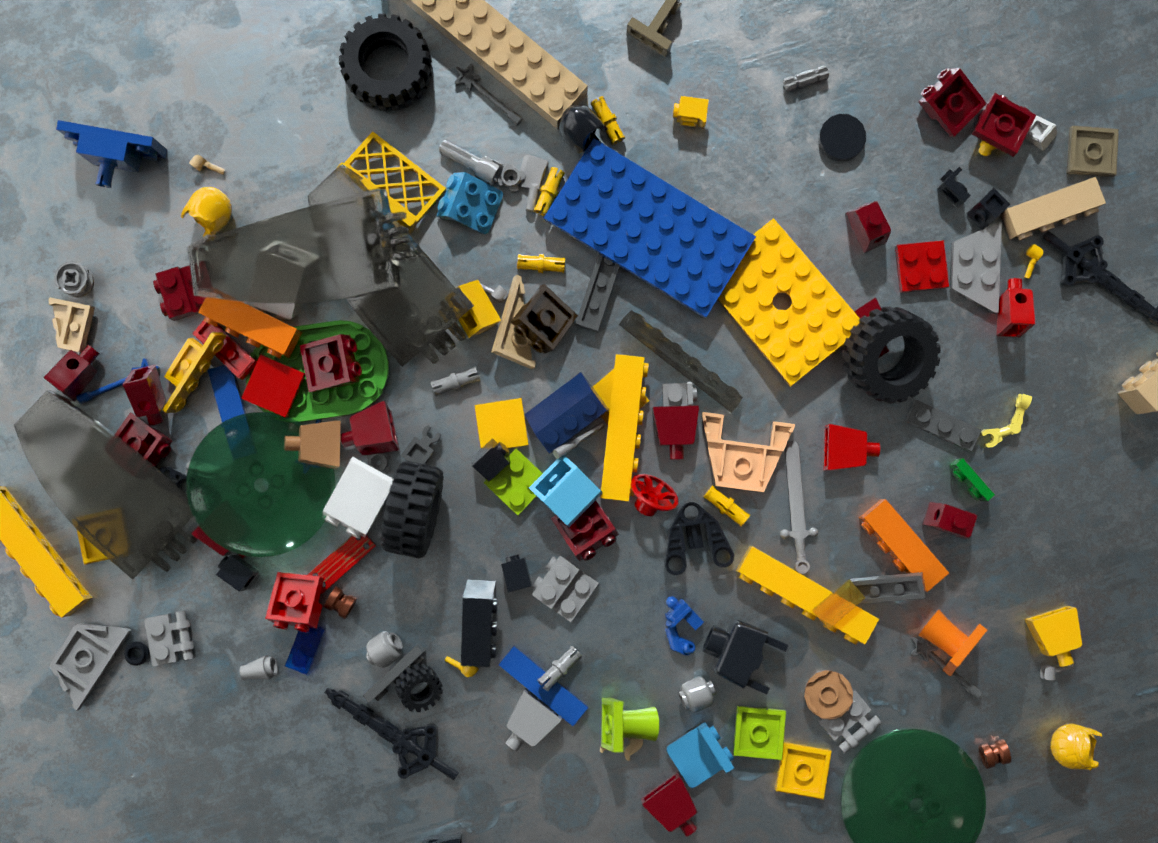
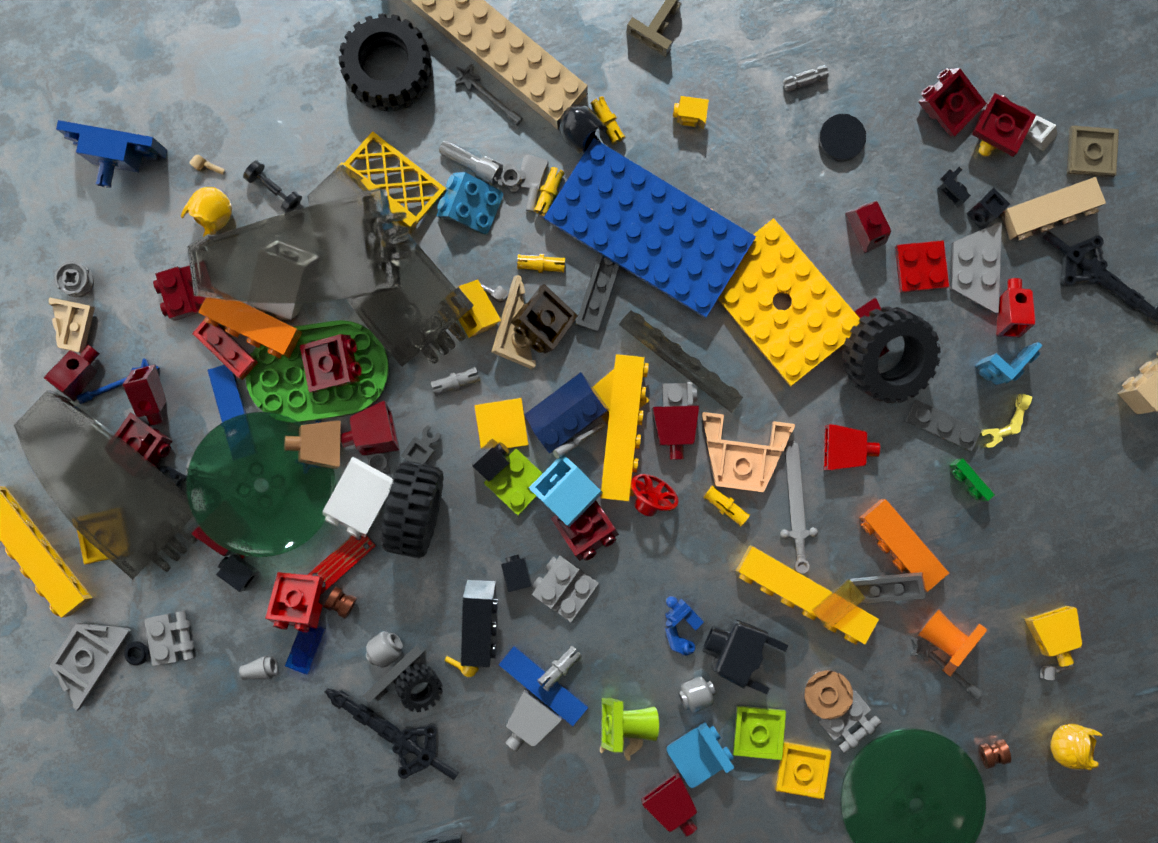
(189, 366): yellow bracket -> none
(255, 170): none -> black wheel
(273, 386): red tile -> none
(714, 536): black connector -> none
(951, 520): dark red torso -> none
(999, 371): none -> dark azure bracket
(1035, 253): yellow hand -> none

